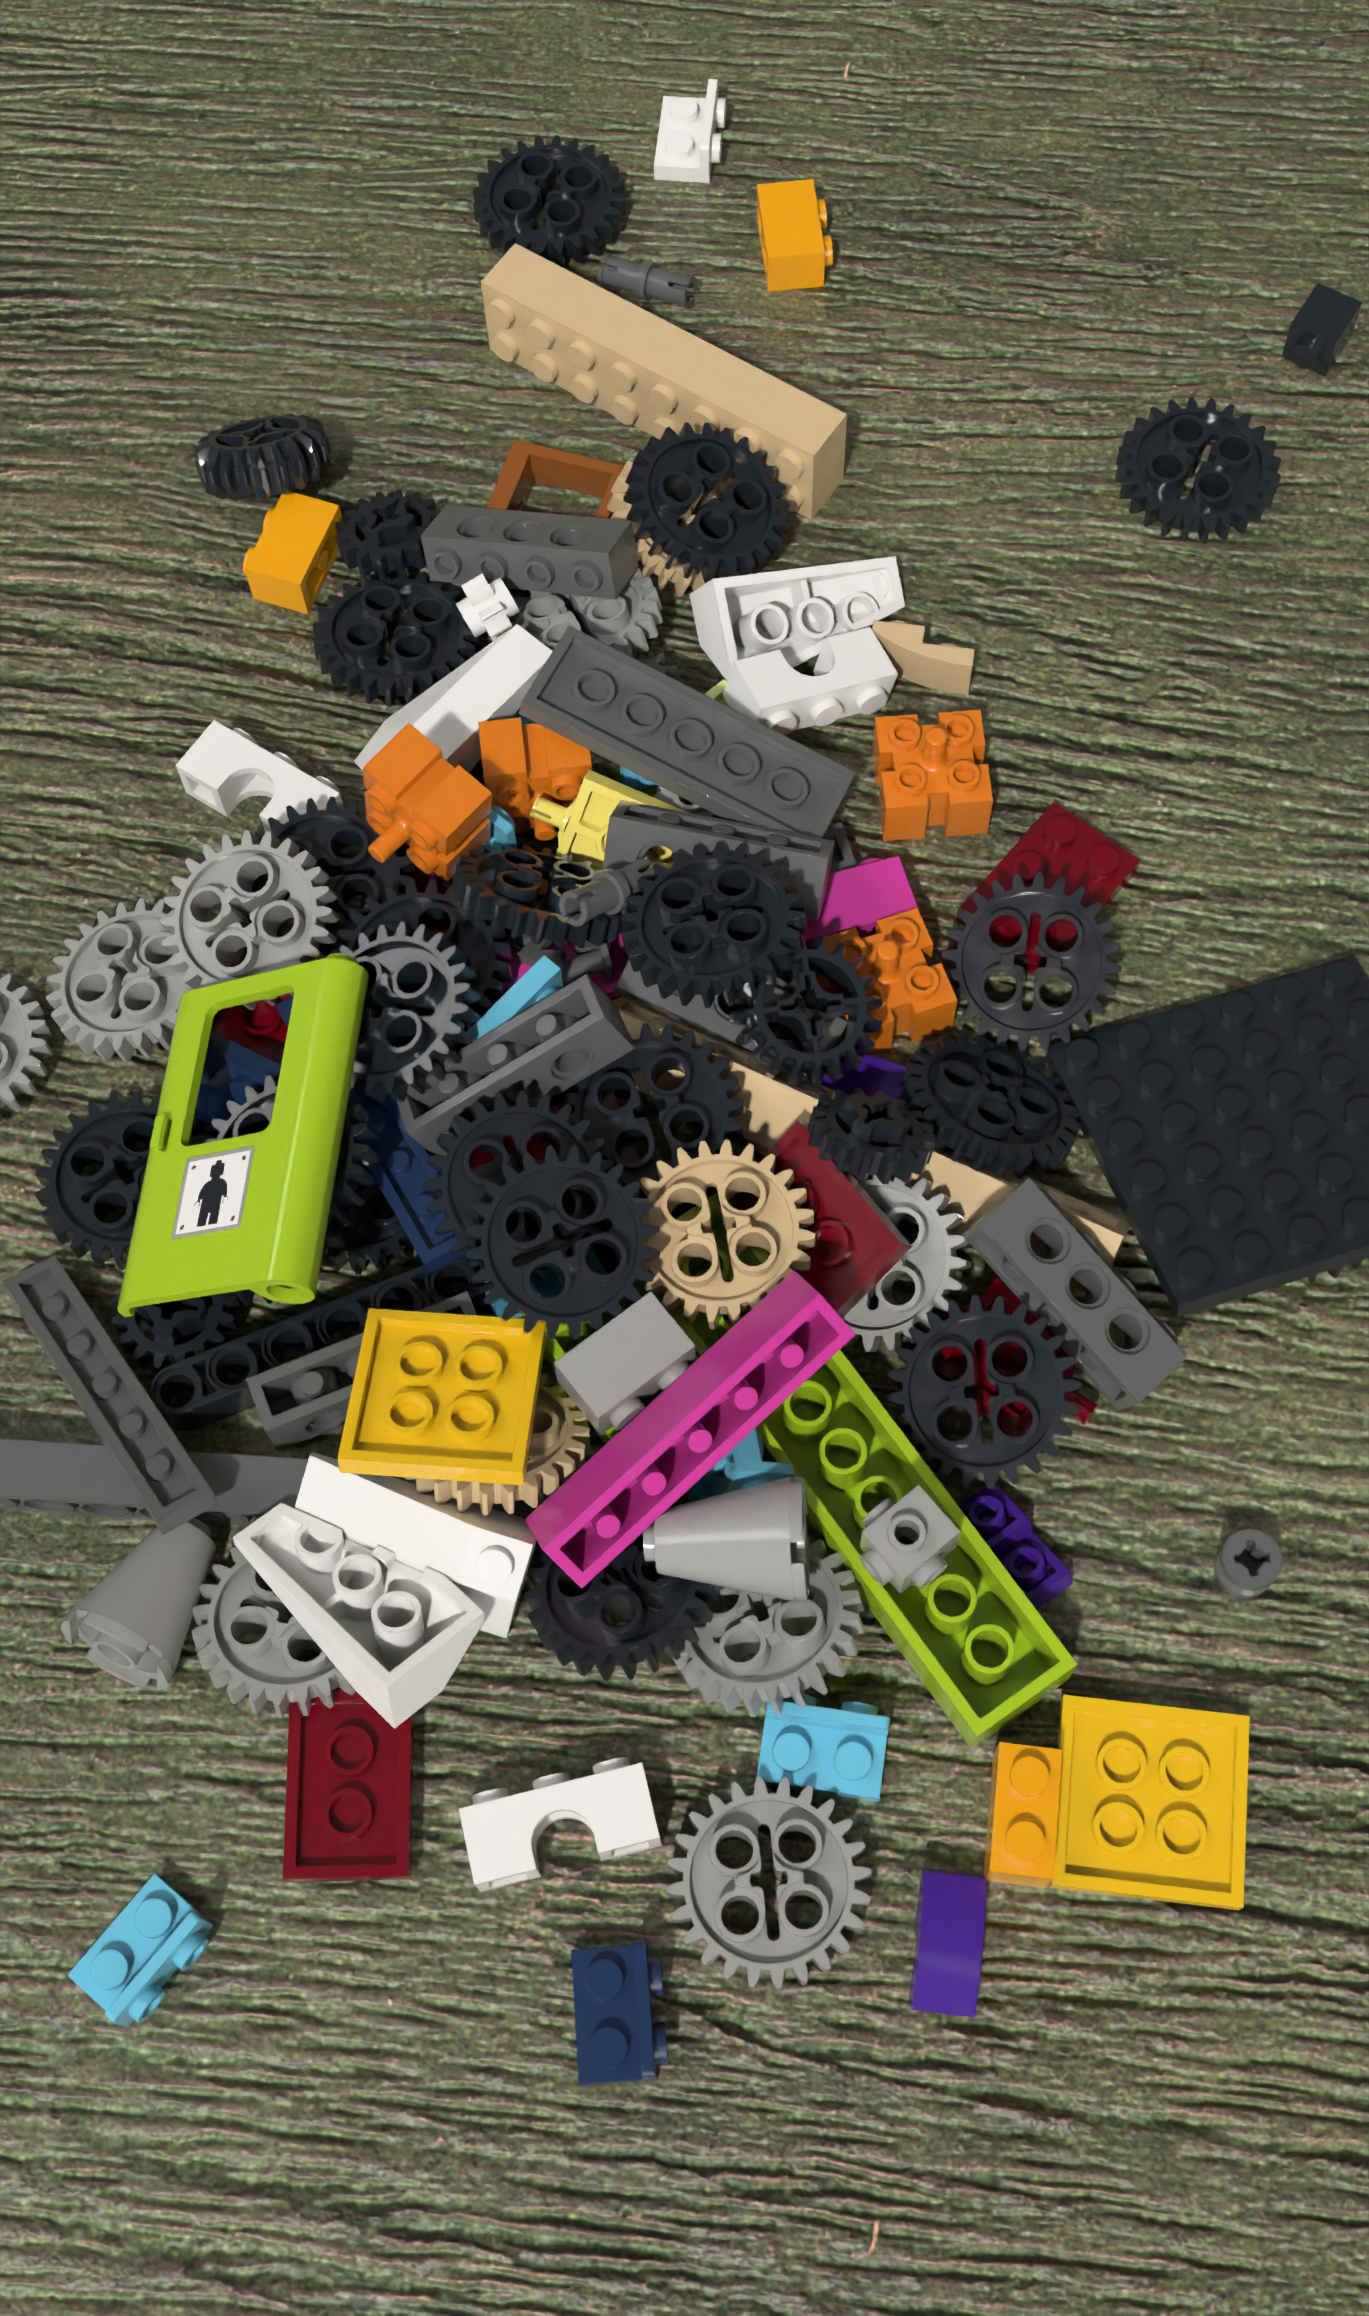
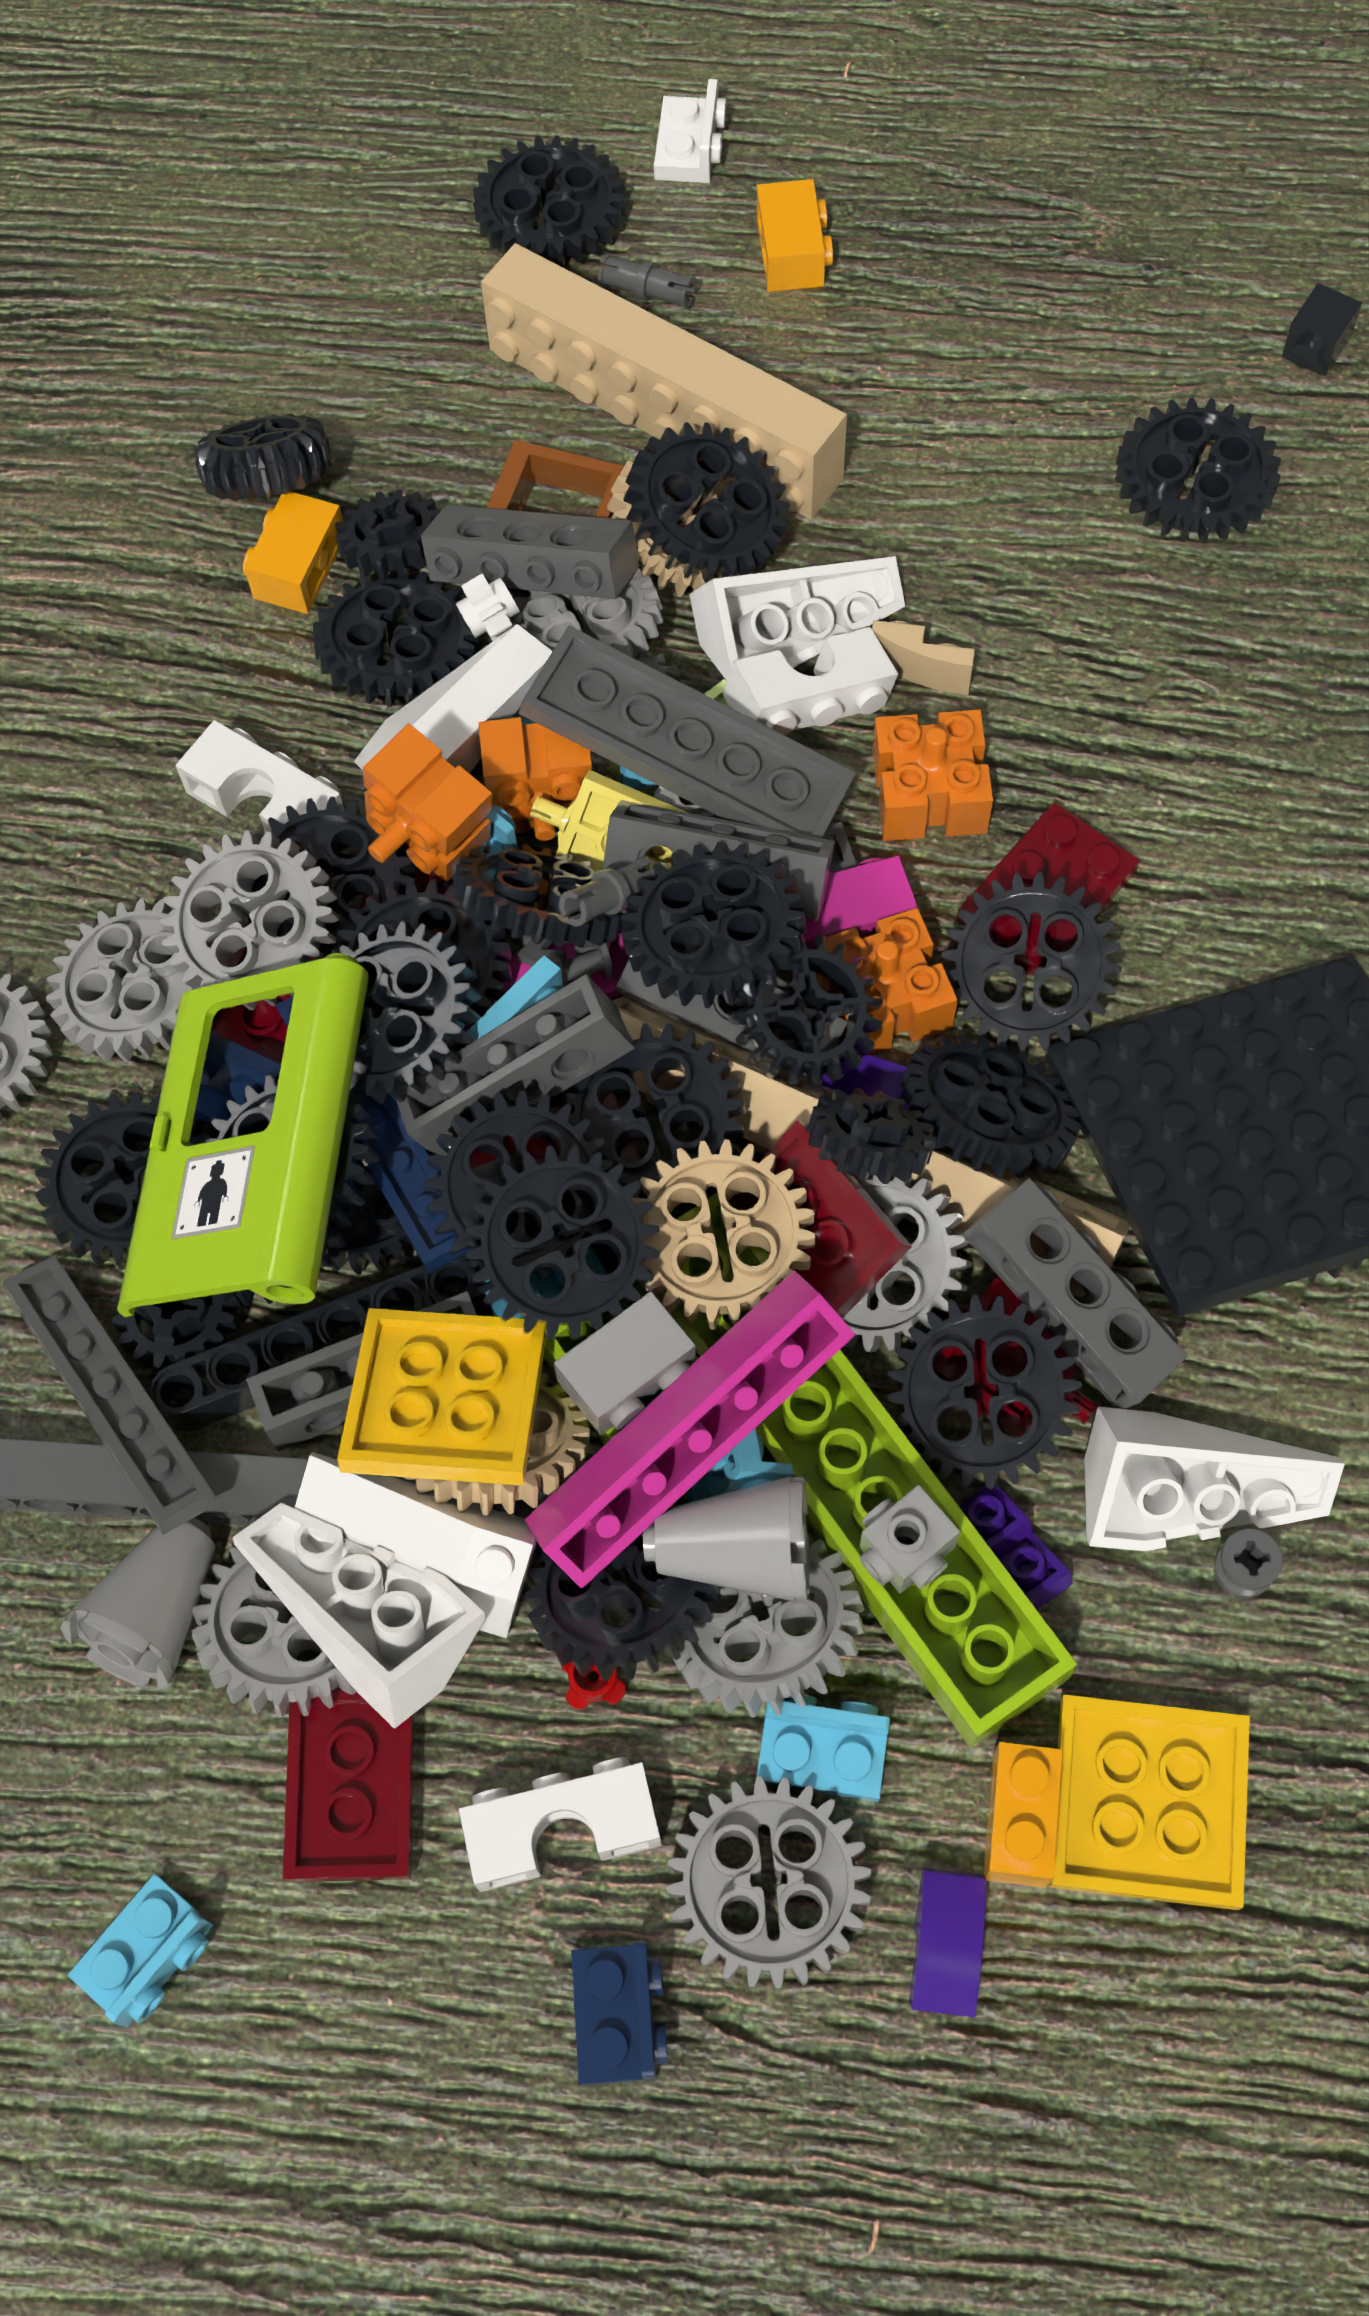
(584, 1692): none -> red plate
(1181, 1478): none -> white wedge

